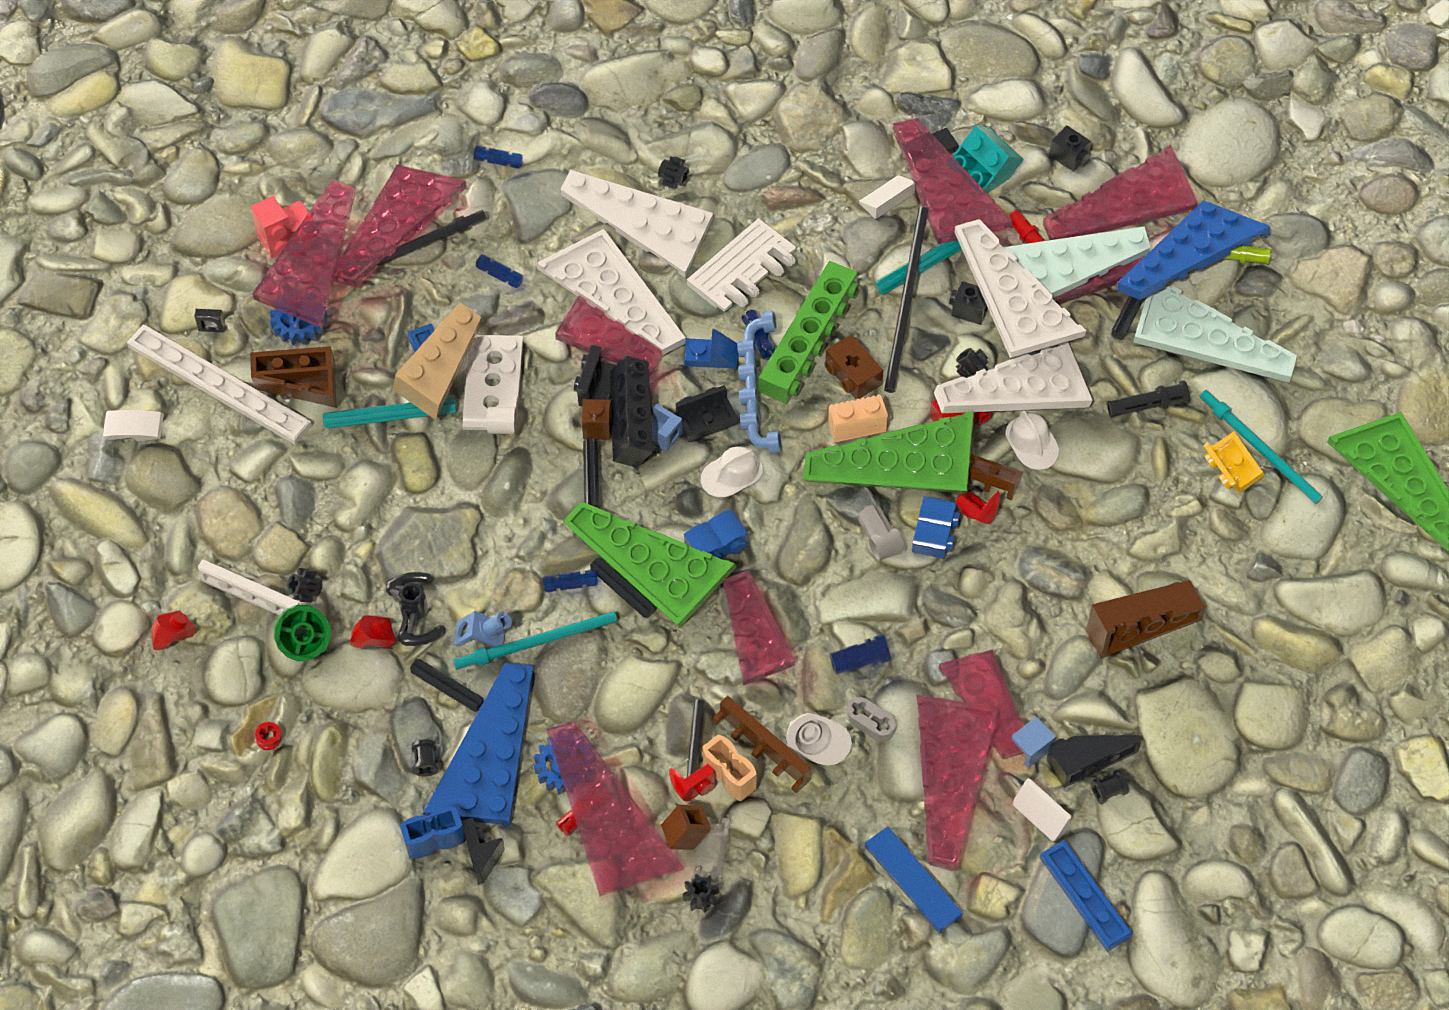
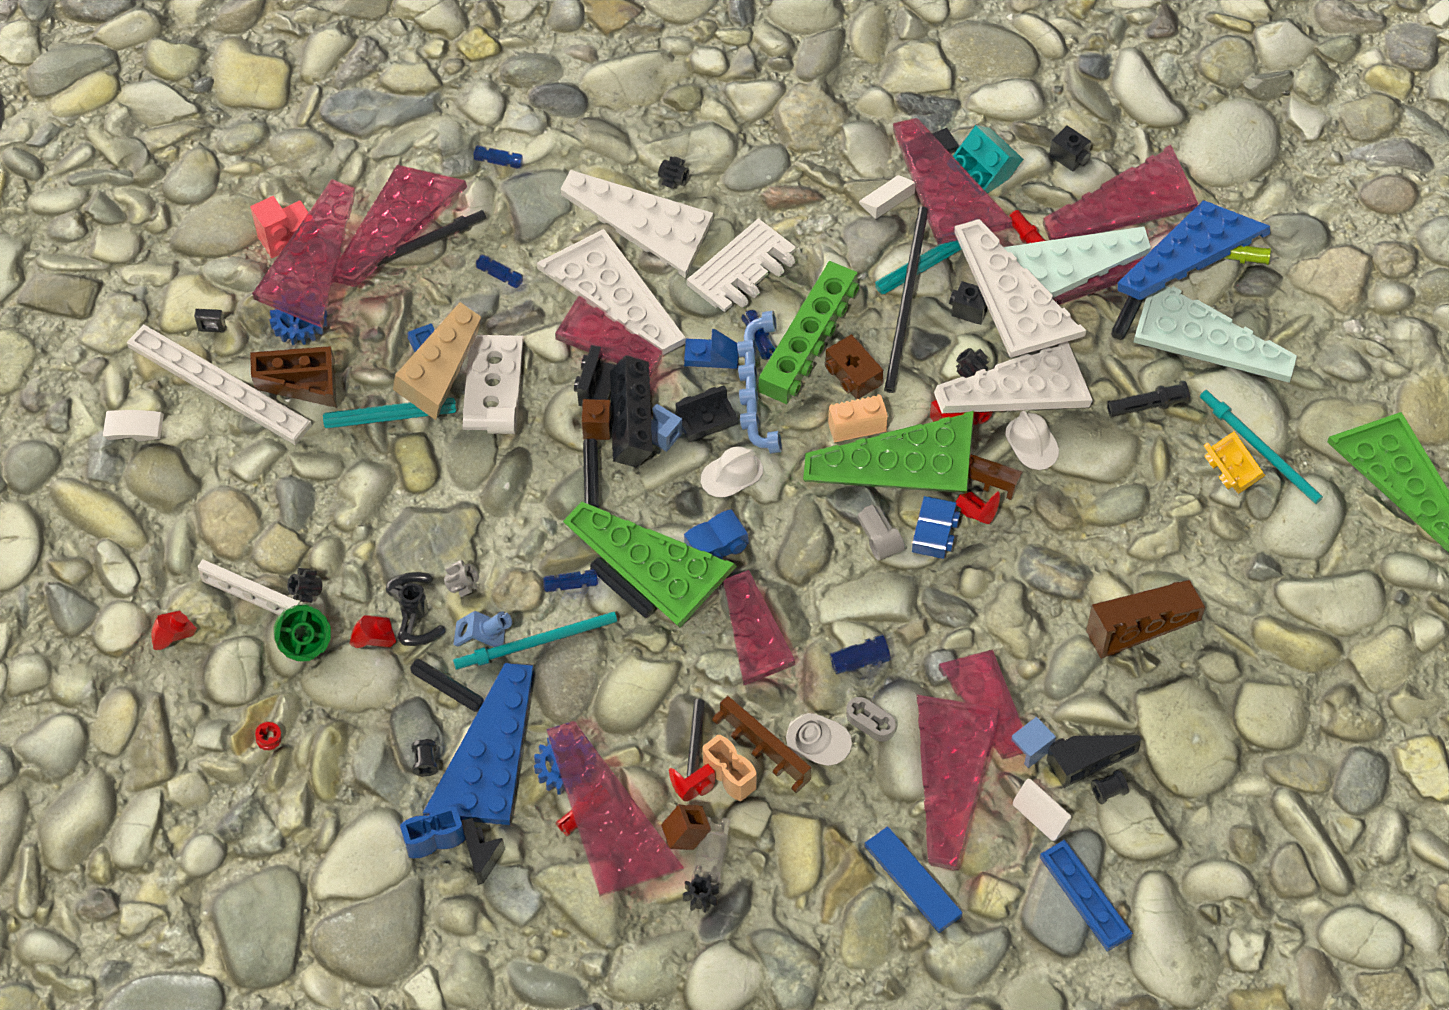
(461, 578): none -> light grey gear

